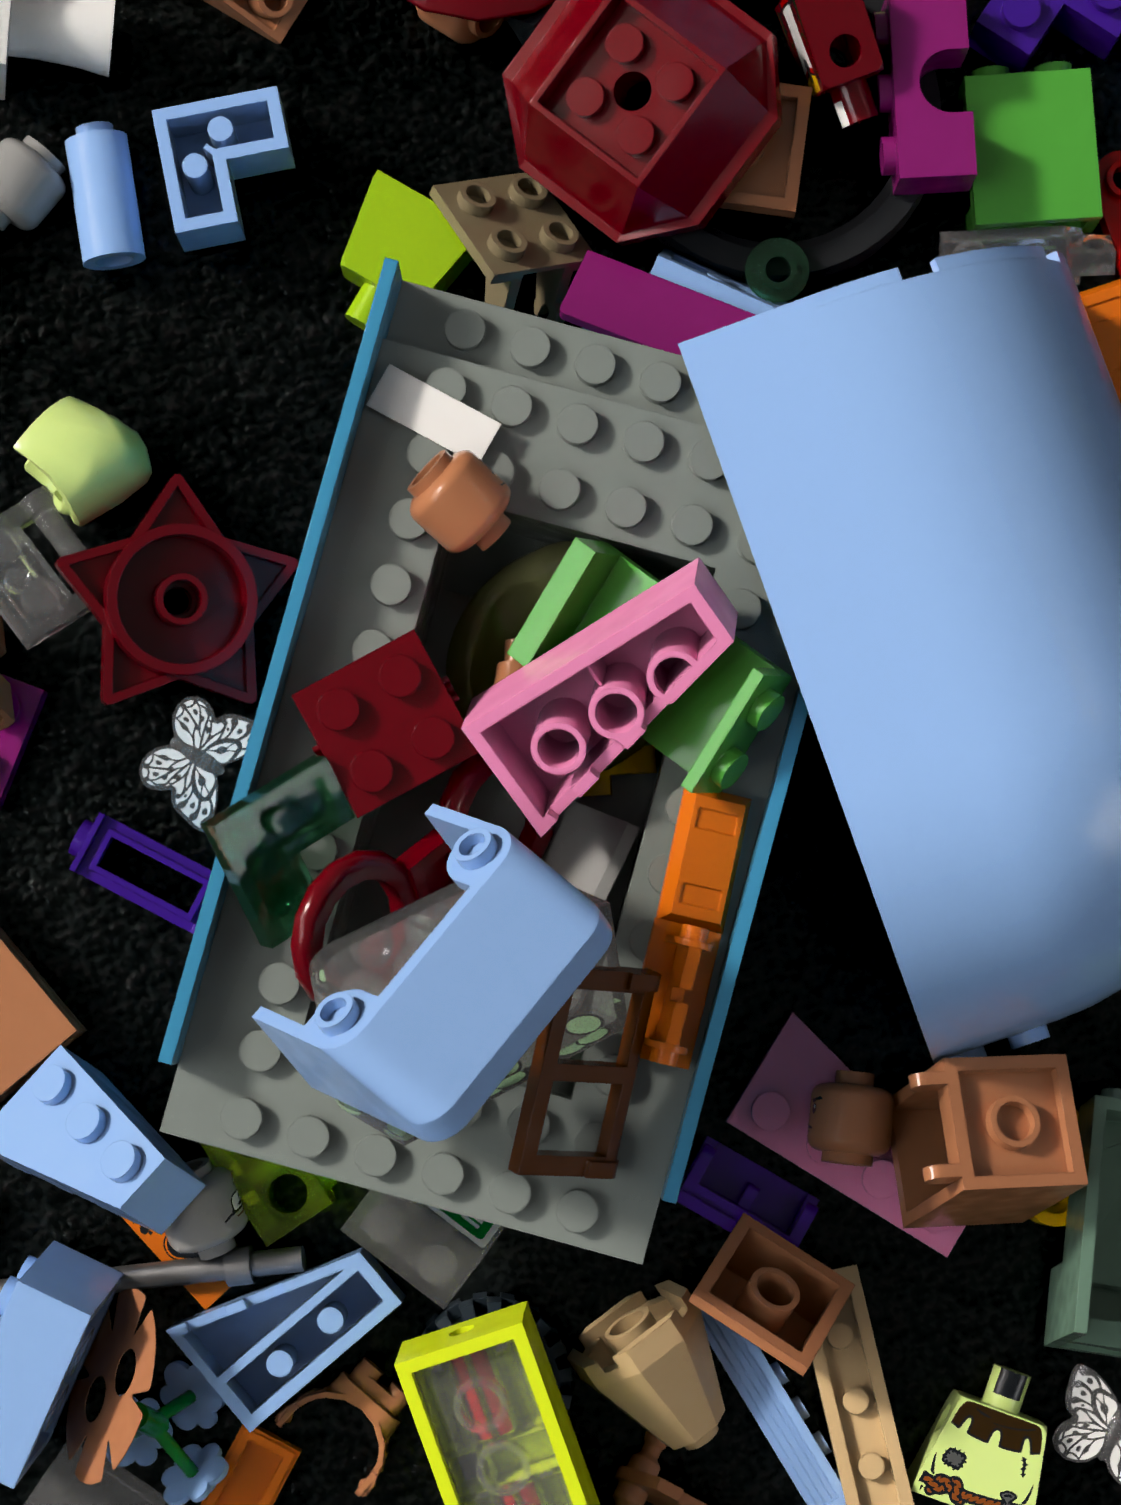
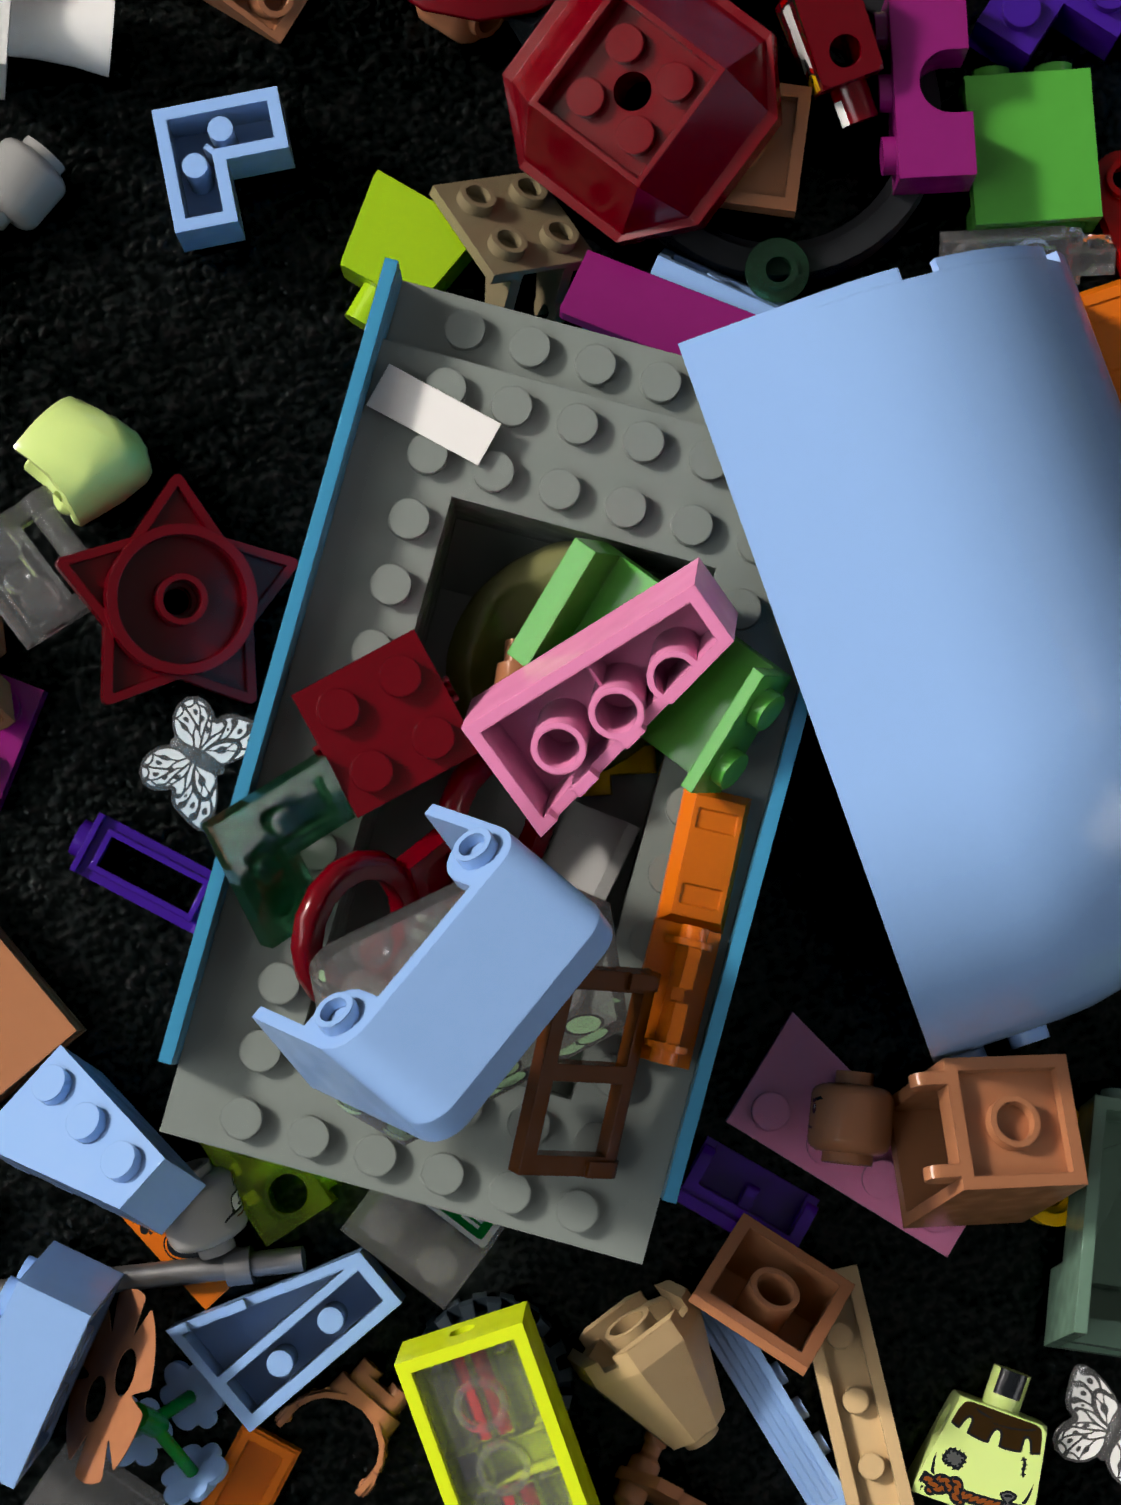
(104, 197): light blue brick -> none
(460, 501): nougat head -> none

